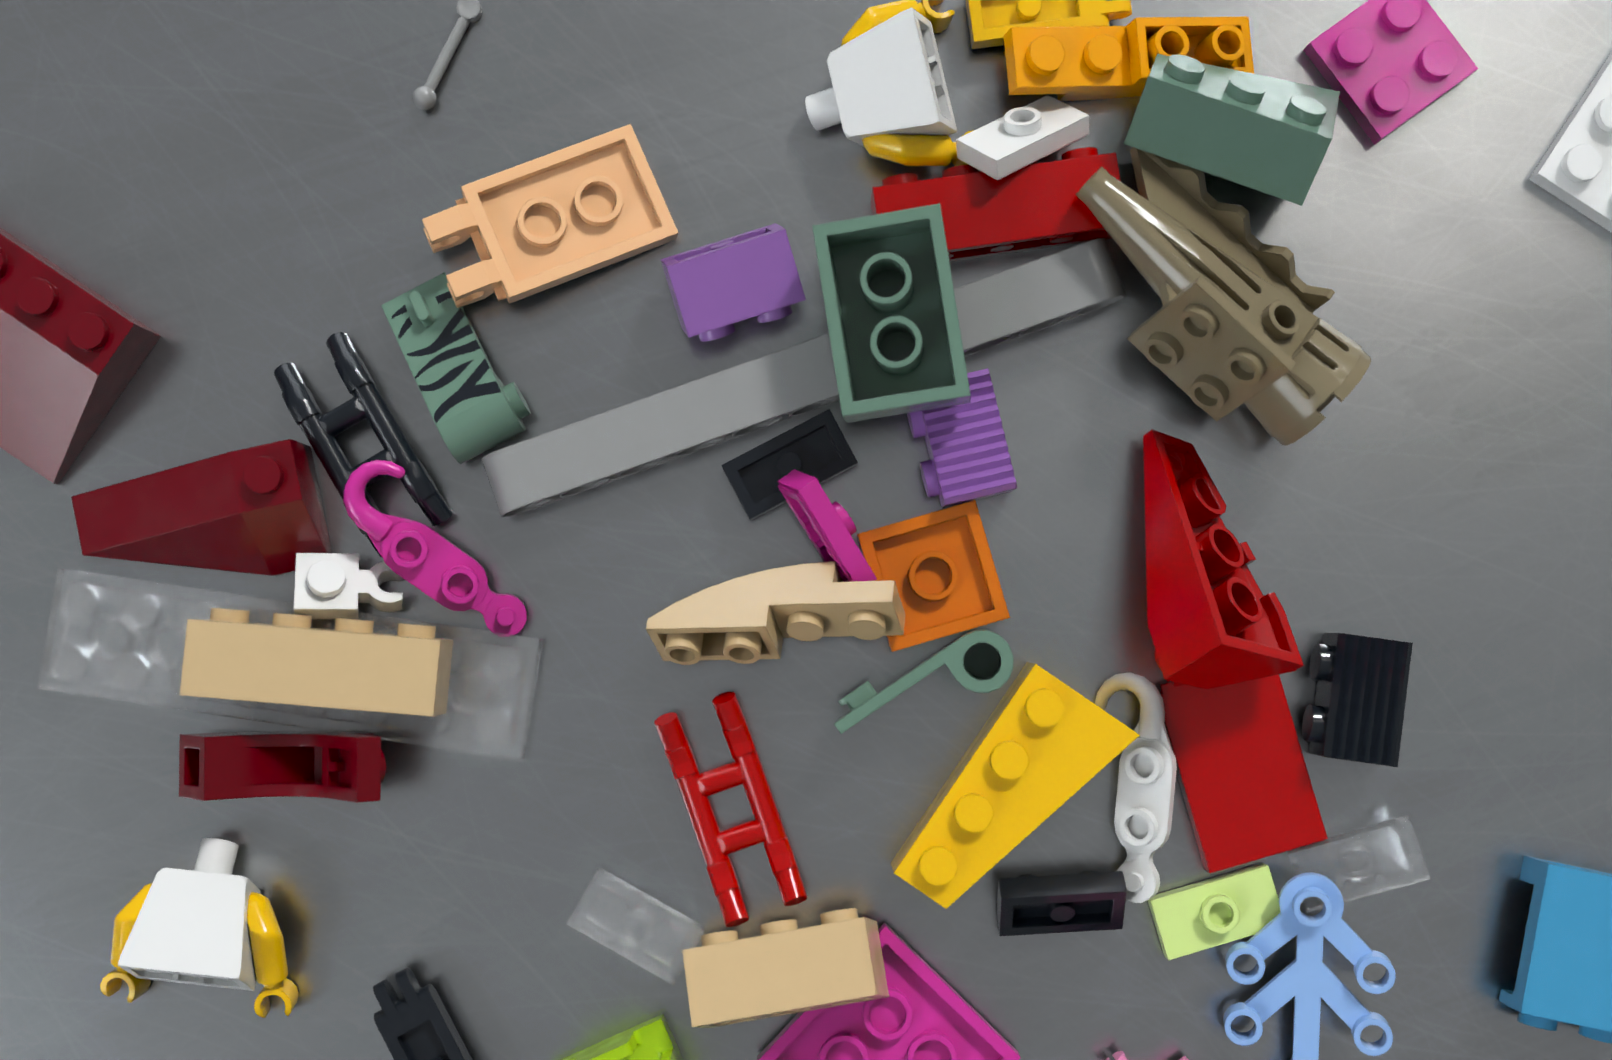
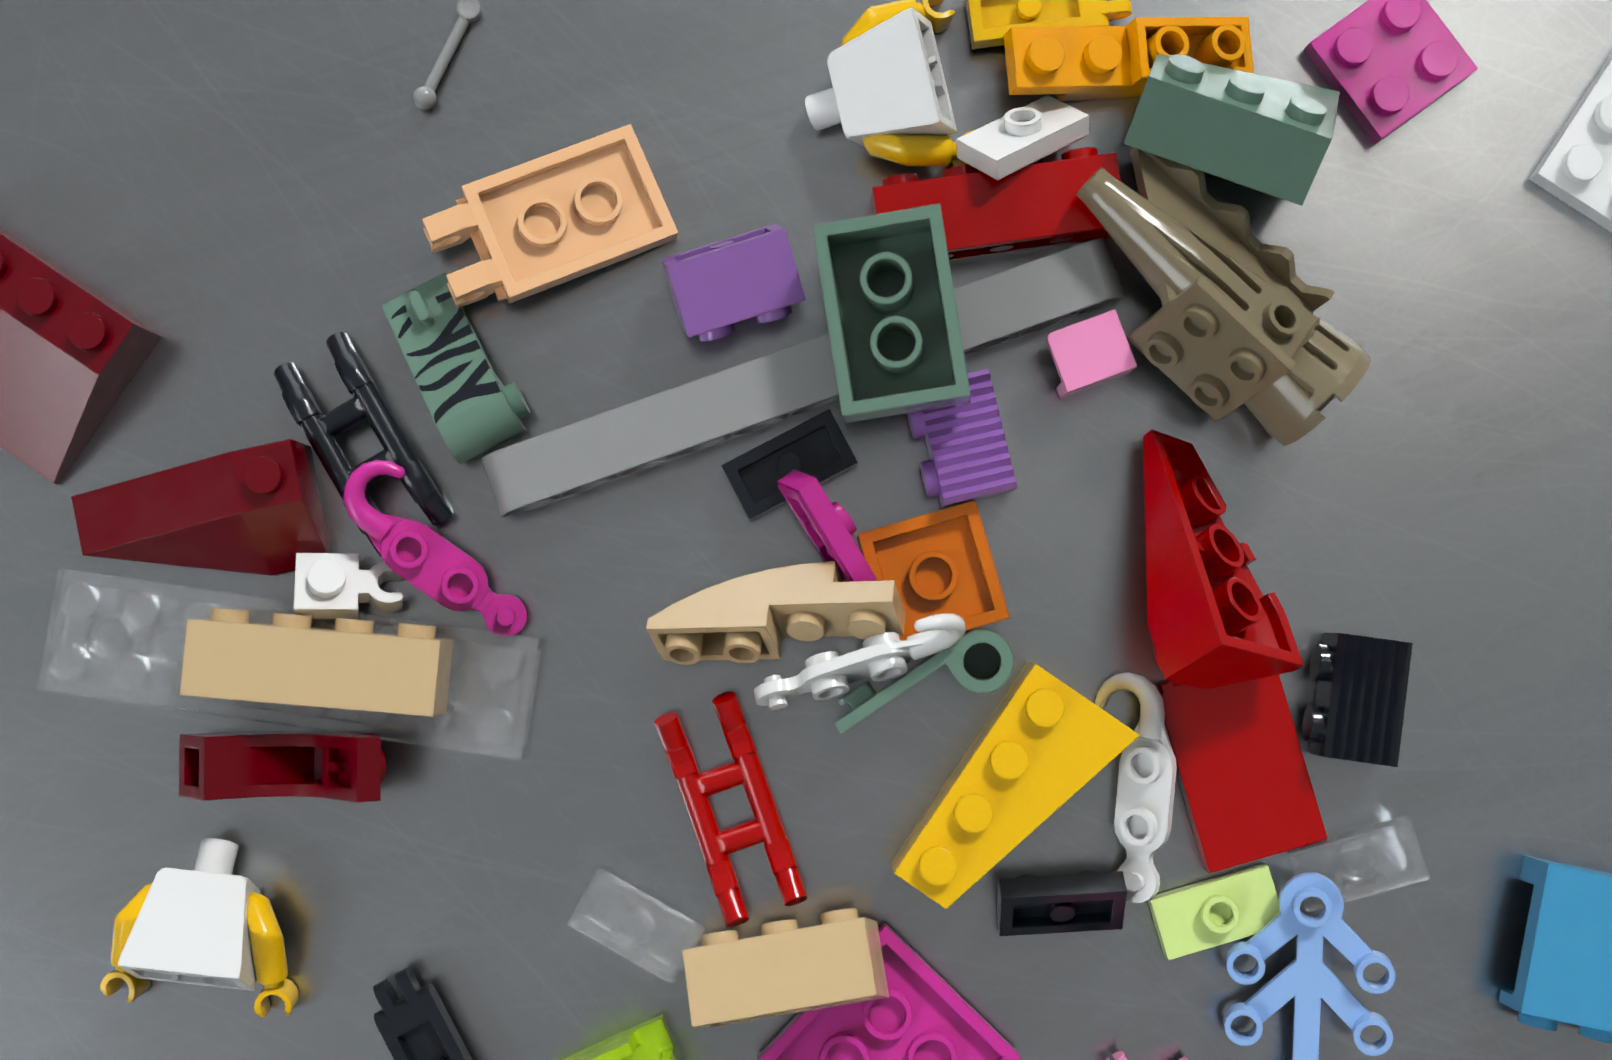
(881, 658): none -> white piece
(1090, 353): none -> bright pink panel

